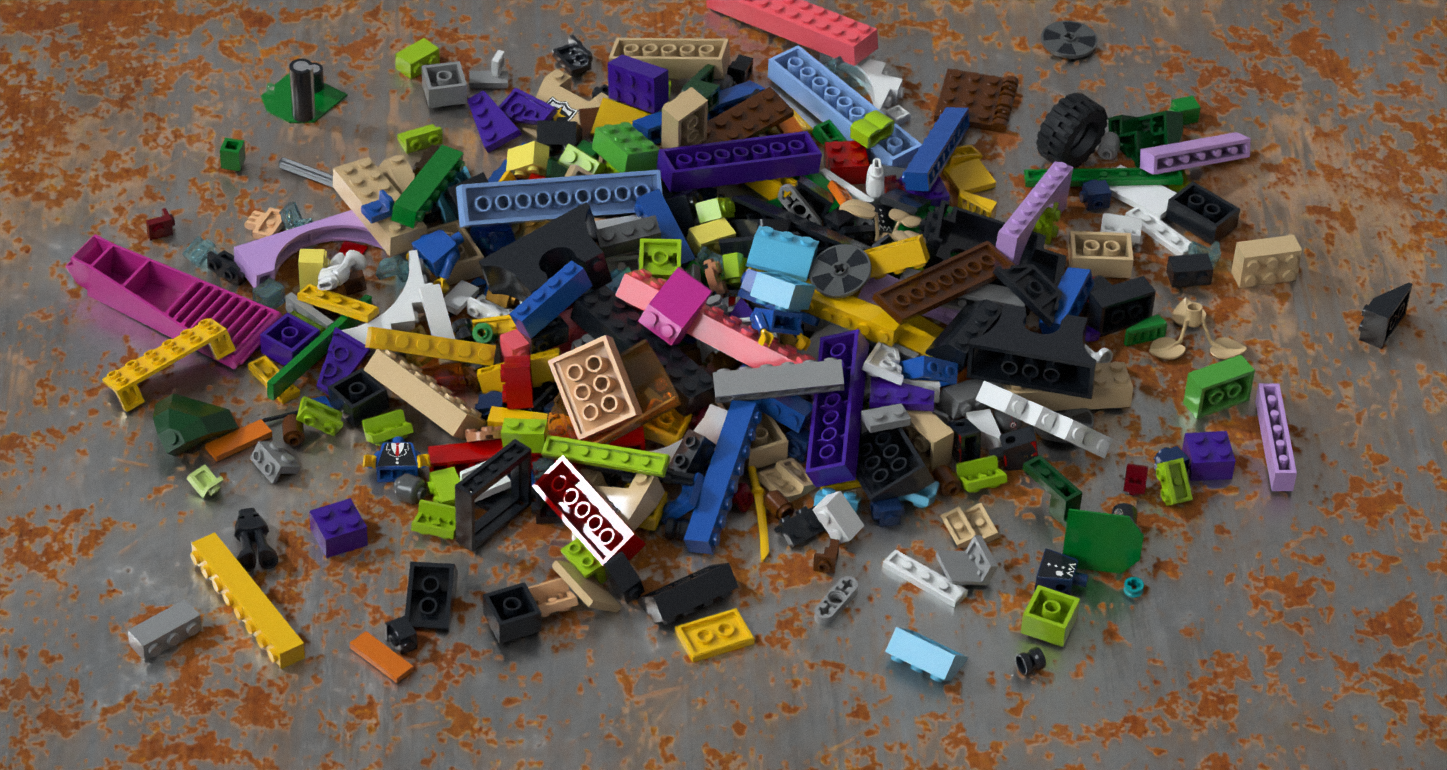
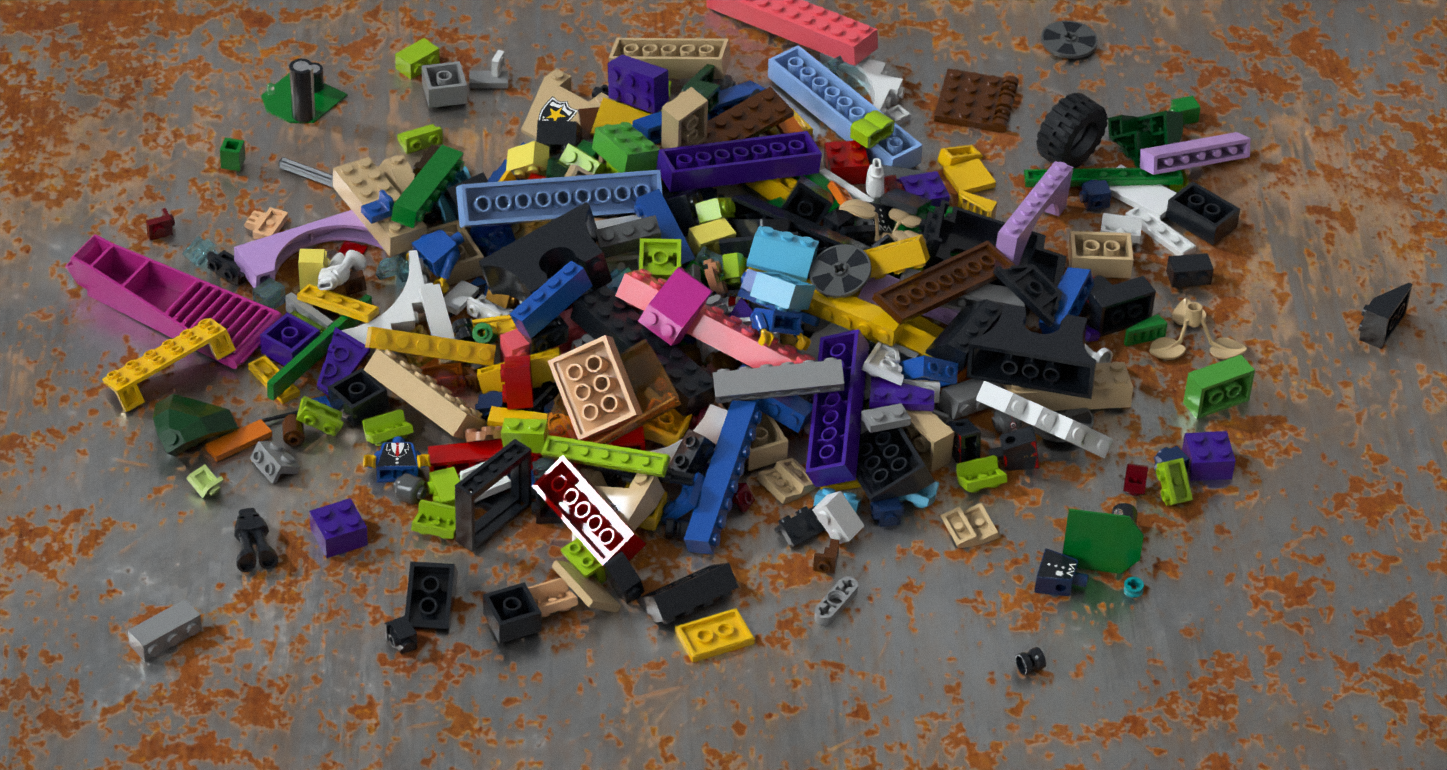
(247, 600): yellow brick -> none
(291, 216): clear light blue bracket -> none
(381, 657): orange tile -> none
(491, 122): dark purple wing -> none
(525, 108): dark purple wing -> none
(573, 57): black bracket -> none
(741, 69): black brick -> none
(758, 493): yellow sword -> none
(778, 504): reddish brown brick -> none
(786, 201): light grey beam -> none
(798, 444): dark blue brick -> none
(831, 130): green slope -> none
(924, 578): white tile -> none
(925, 654): medium azure slope -> none
(936, 149): blue brick -> none
(948, 481): reddish brown brick -> none
(968, 567): light grey bracket -> none
(987, 425): white slope -> none
(1047, 223): lime bracket -> none
(1050, 615): lime brick -> none
(1063, 493): dark green bracket -> none
(1109, 146): light grey brick -> none
(1213, 252): clear light blue bracket -> none
(1266, 261): tan brick -> none
(1275, 437): lavender brick -> none

